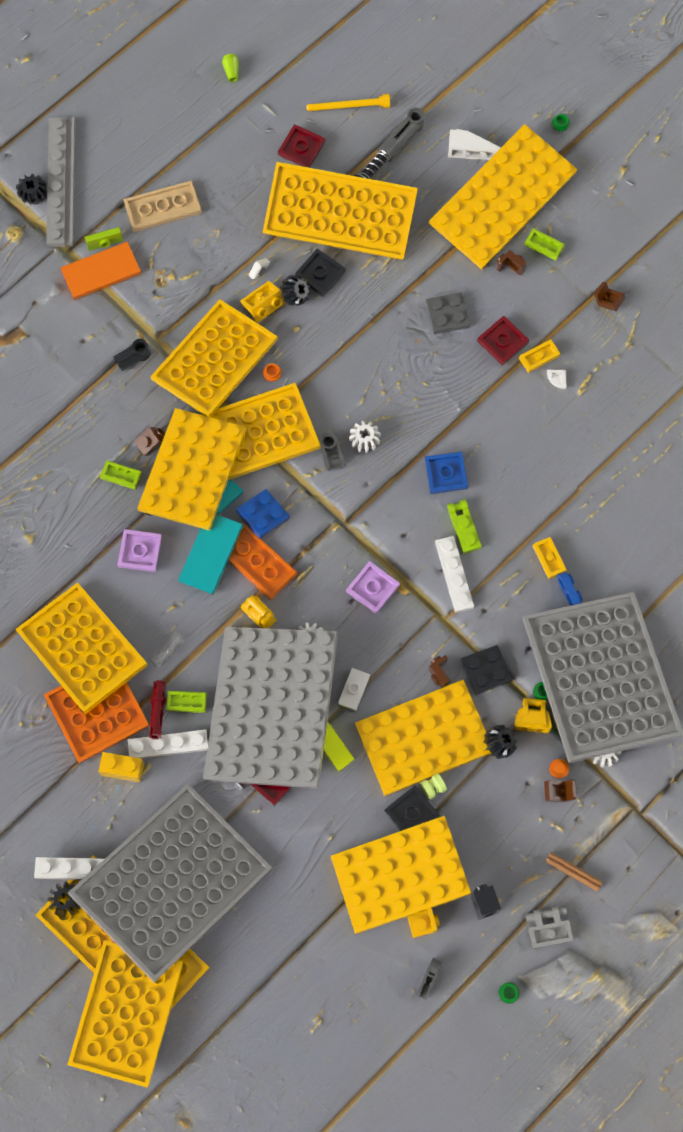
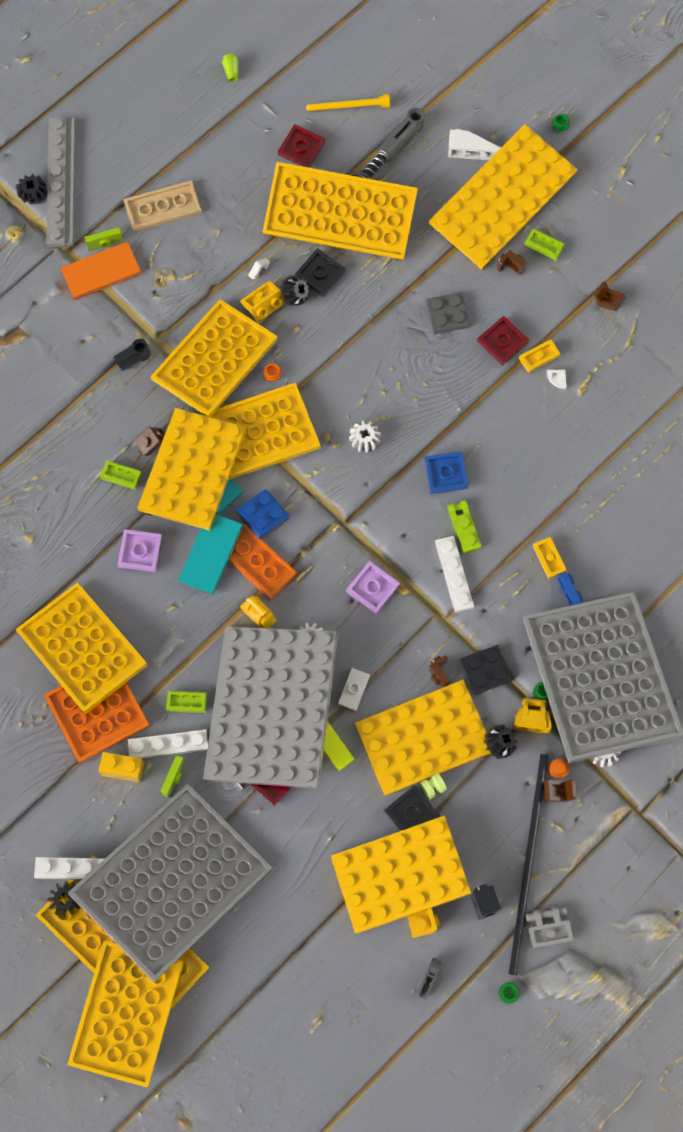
(158, 701): dark red pin -> none
(173, 776): none -> lime plate
(332, 454): dark grey piece -> none
(528, 865): none -> black piece
(574, 871): medium nougat axle -> none

